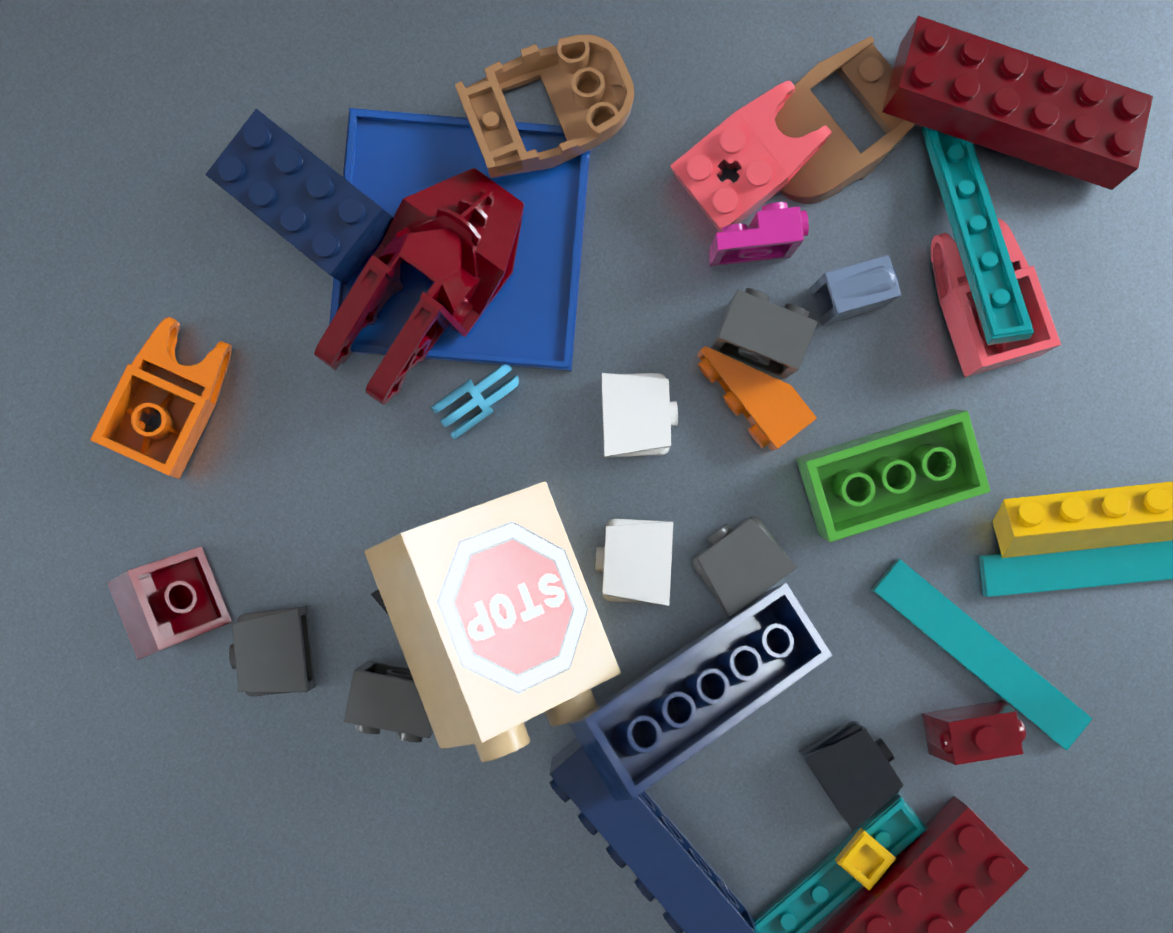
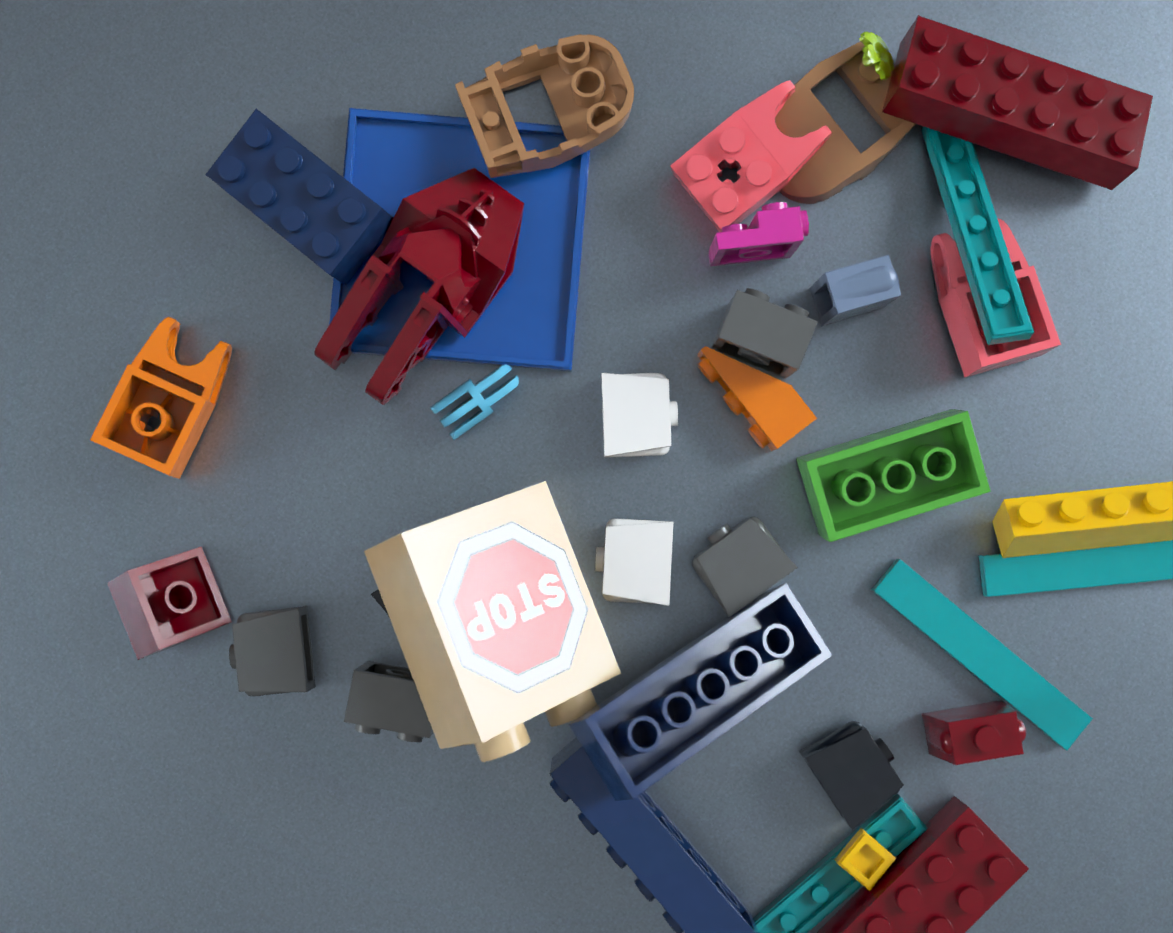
(877, 53): none -> lime plant

